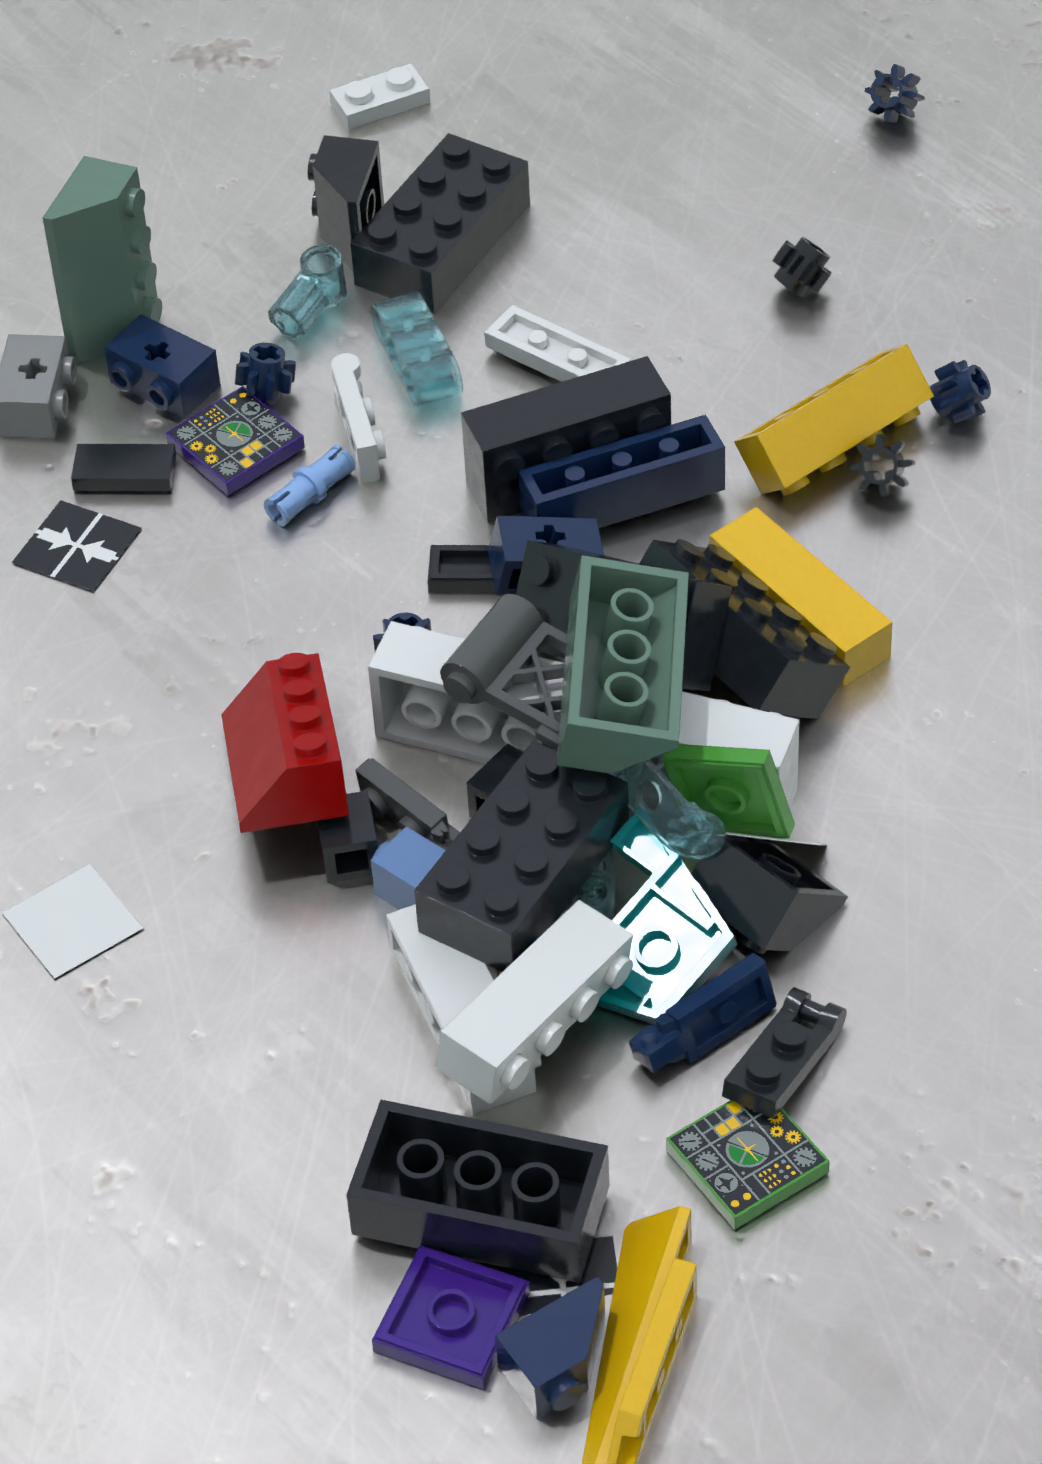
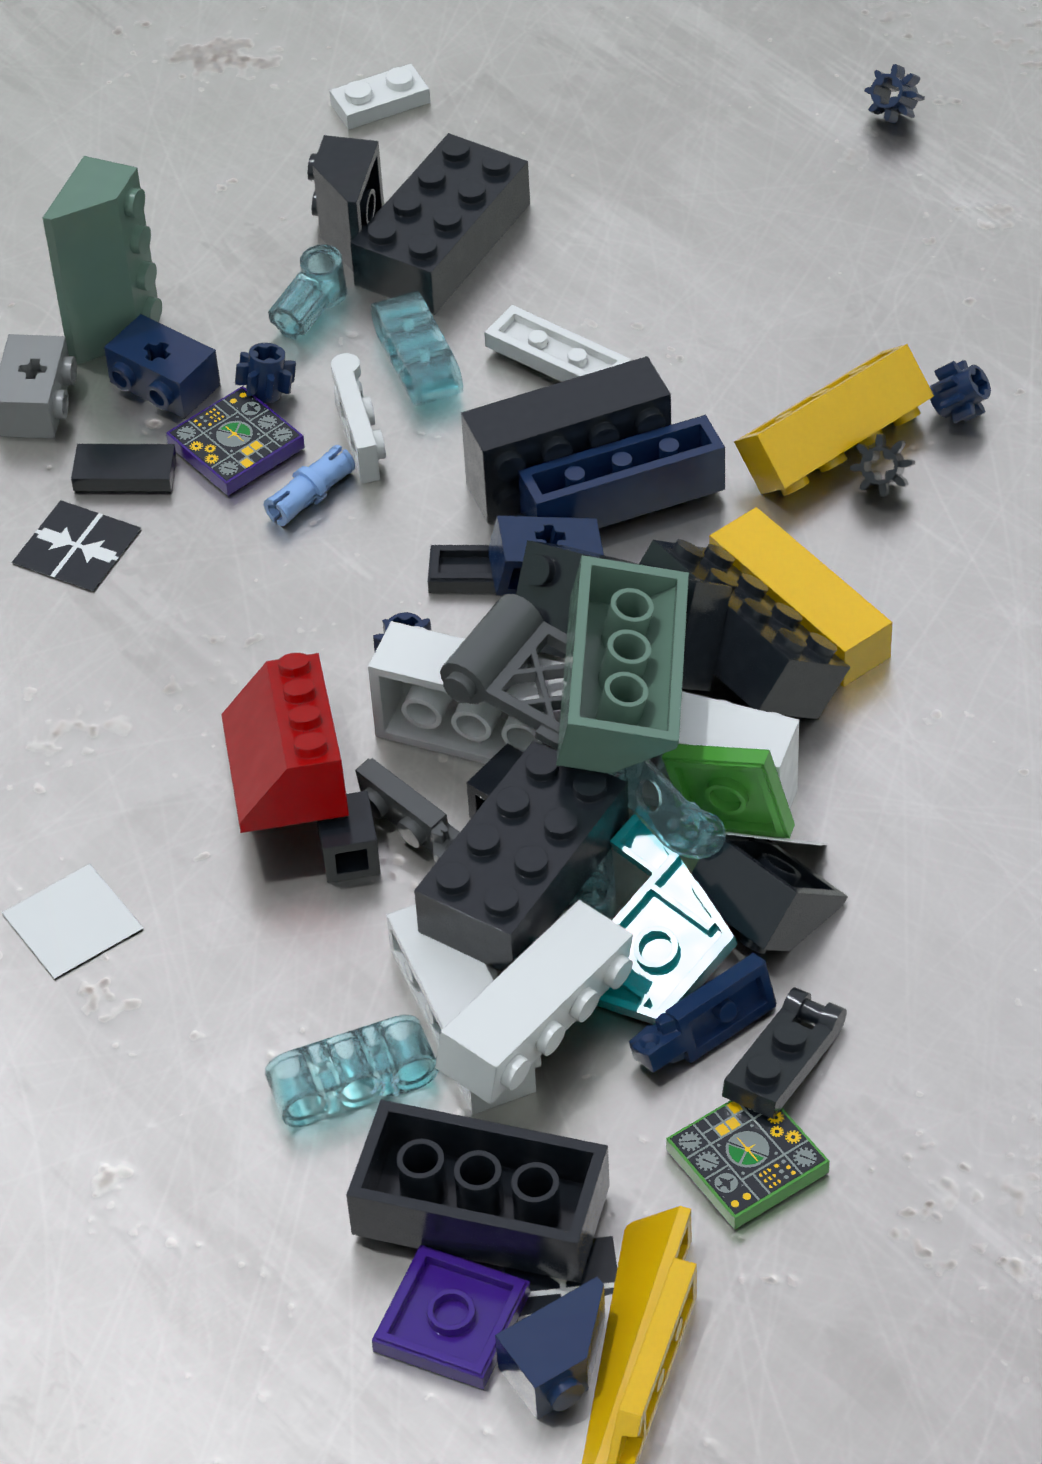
(351, 1070): none -> clear light blue beam
(401, 866): medium blue brick -> none
(802, 266): black gear -> none

